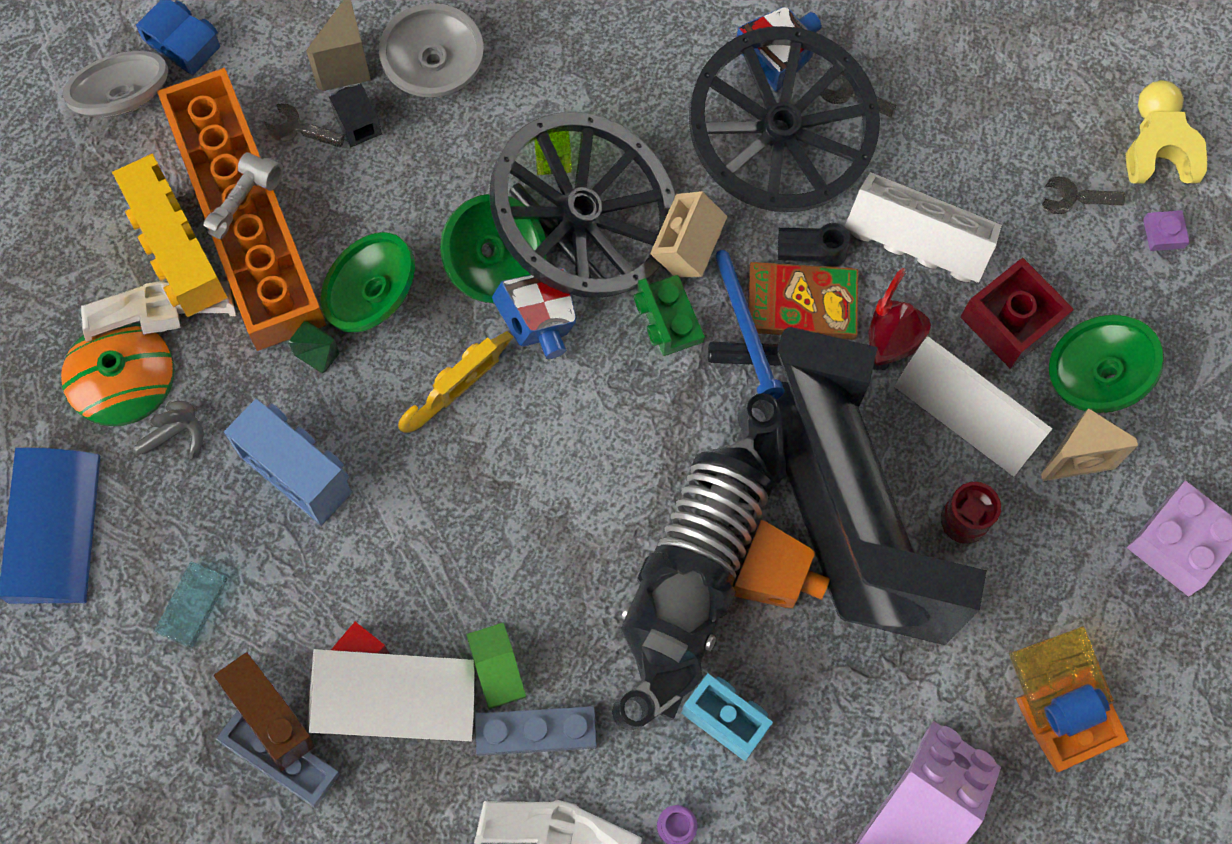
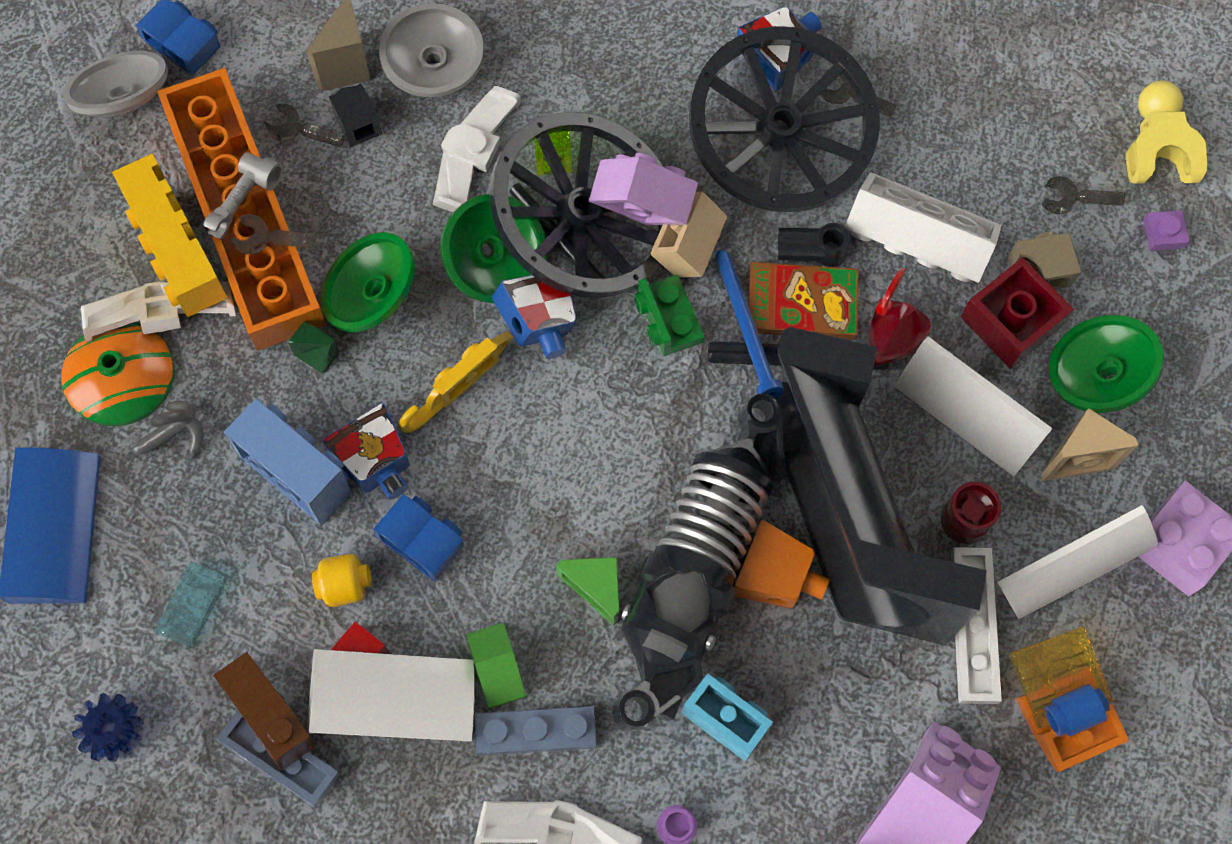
(108, 742): none -> clear blue gear
(262, 236): none -> clear smoke piece
(341, 580): none -> yellow head
(371, 452): none -> torso
(419, 536): none -> blue brick
(472, 147): none -> white plate
(595, 582): none -> bright green slope
(644, 190): none -> lavender brick
(978, 640): none -> white plate
(1050, 256): none -> dark tan brick
(1079, 562): none -> white slope

